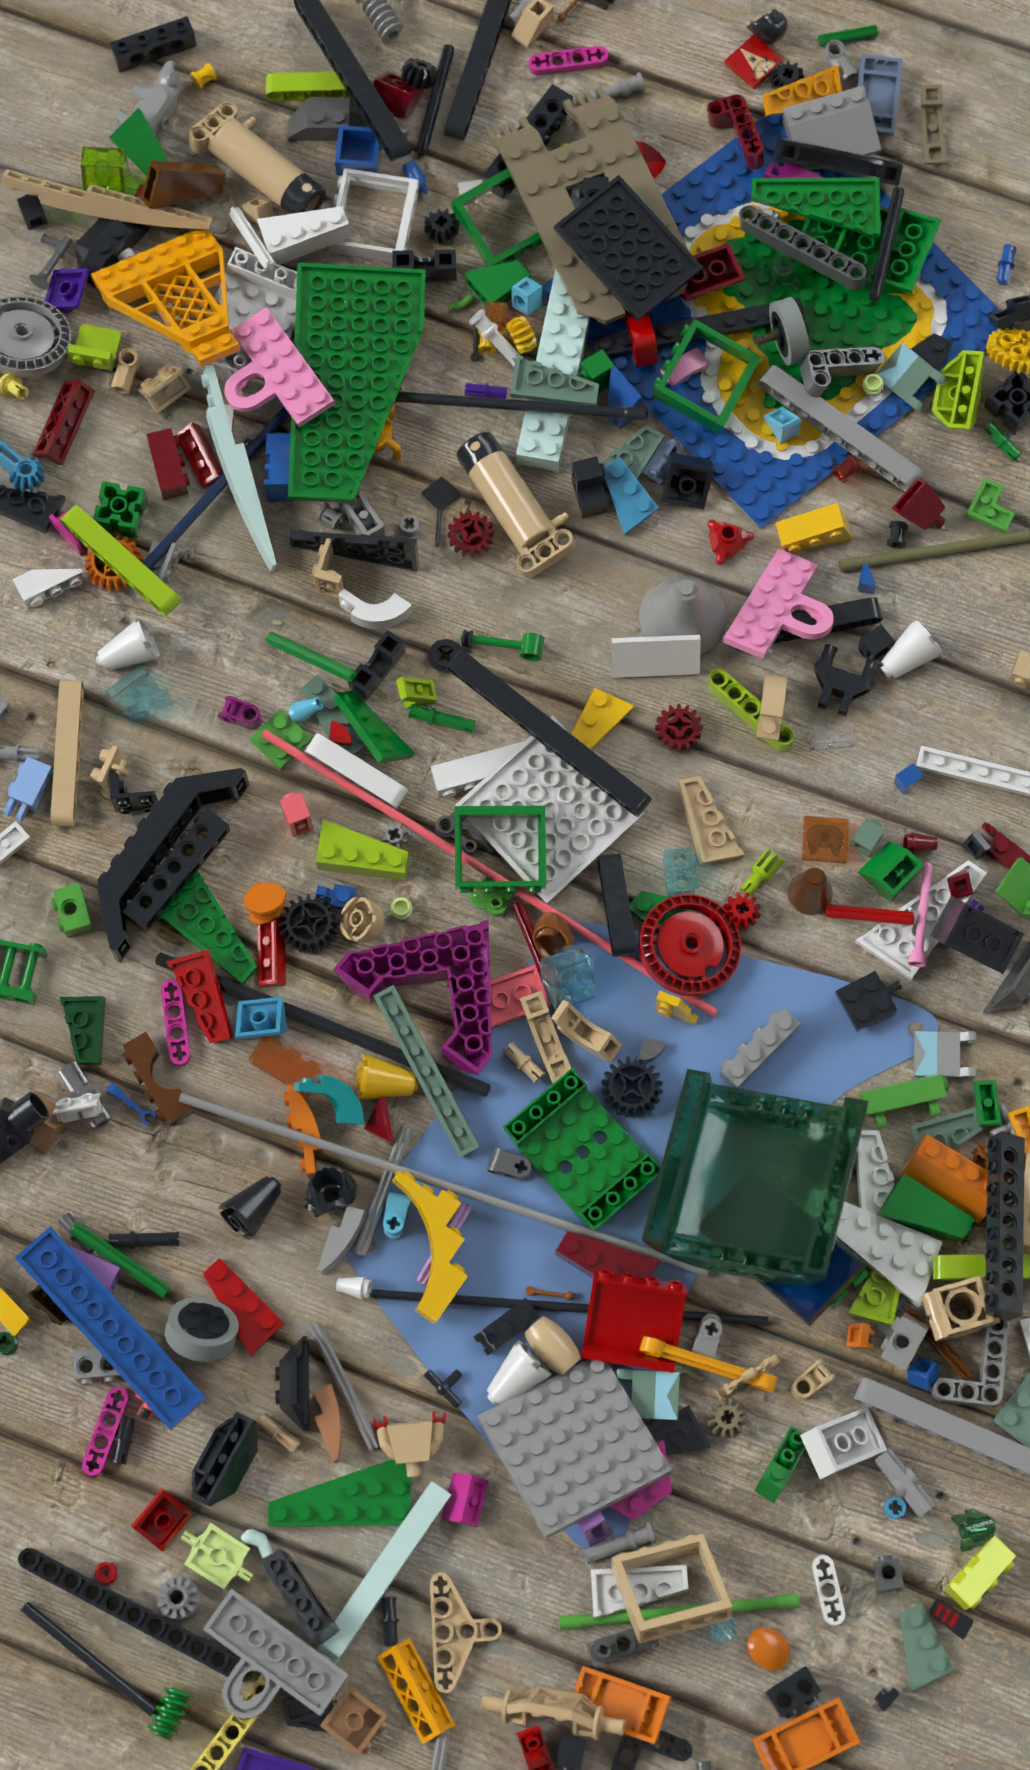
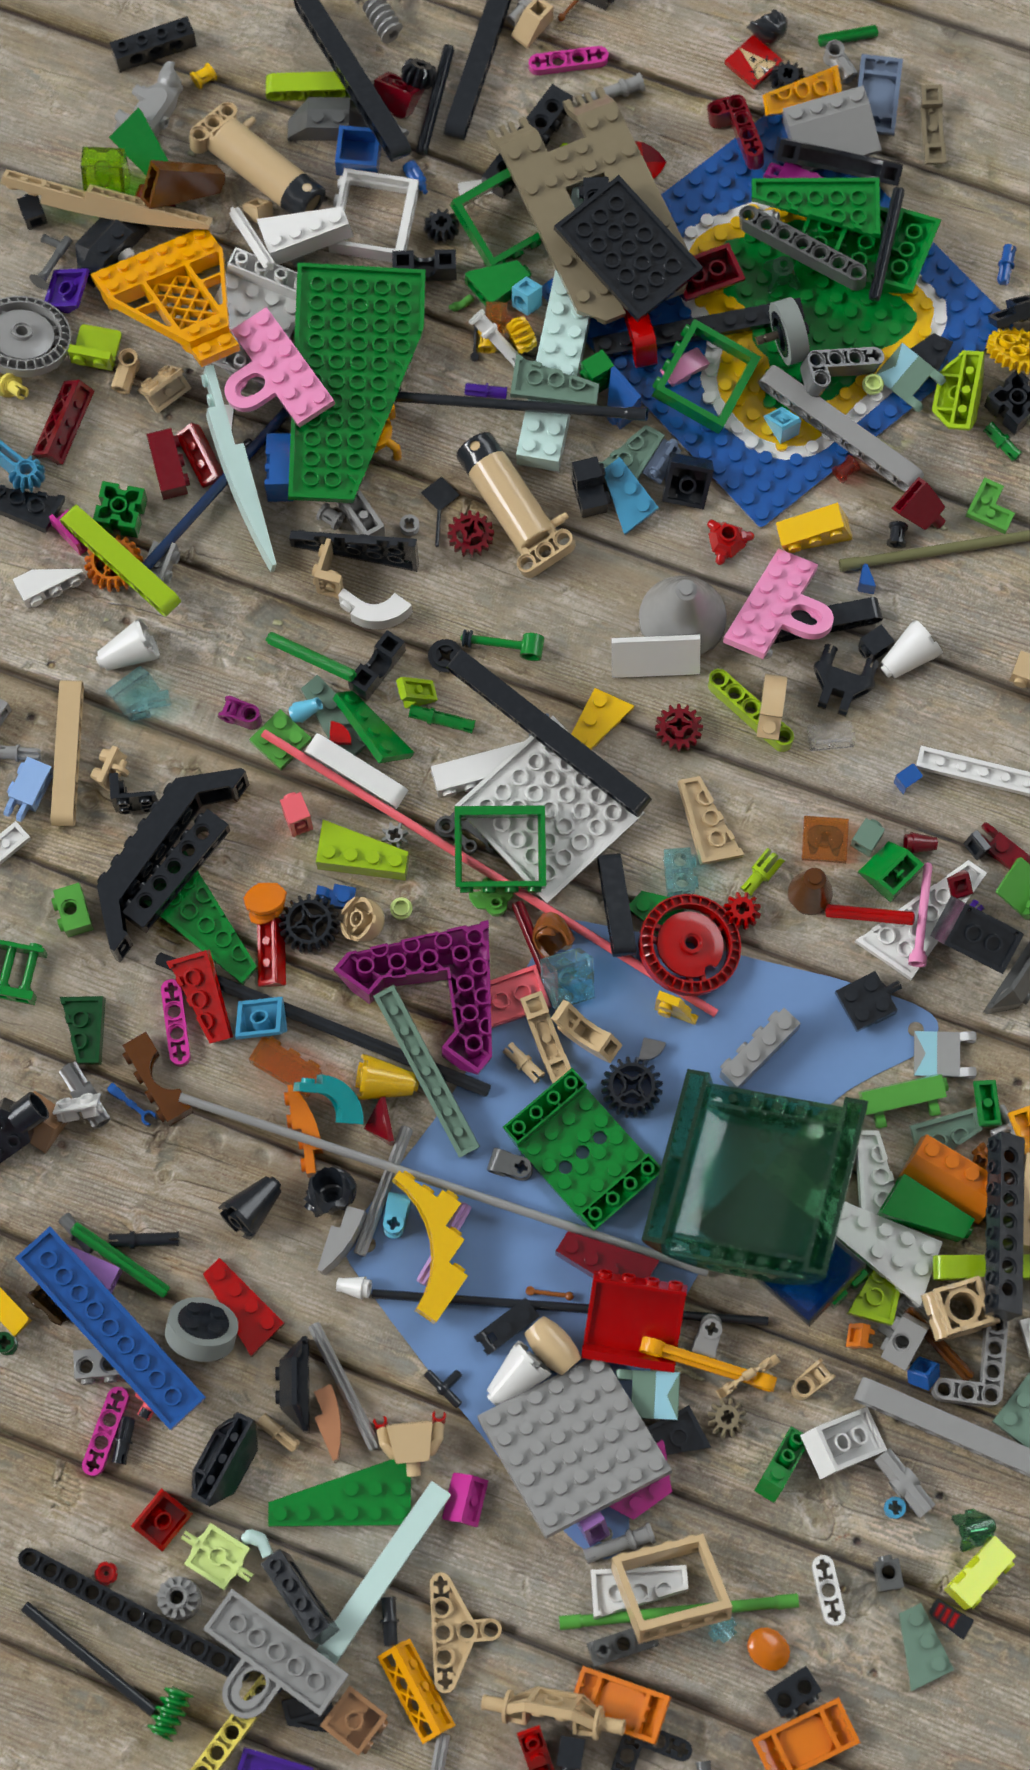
(885, 1699): black plate -> none

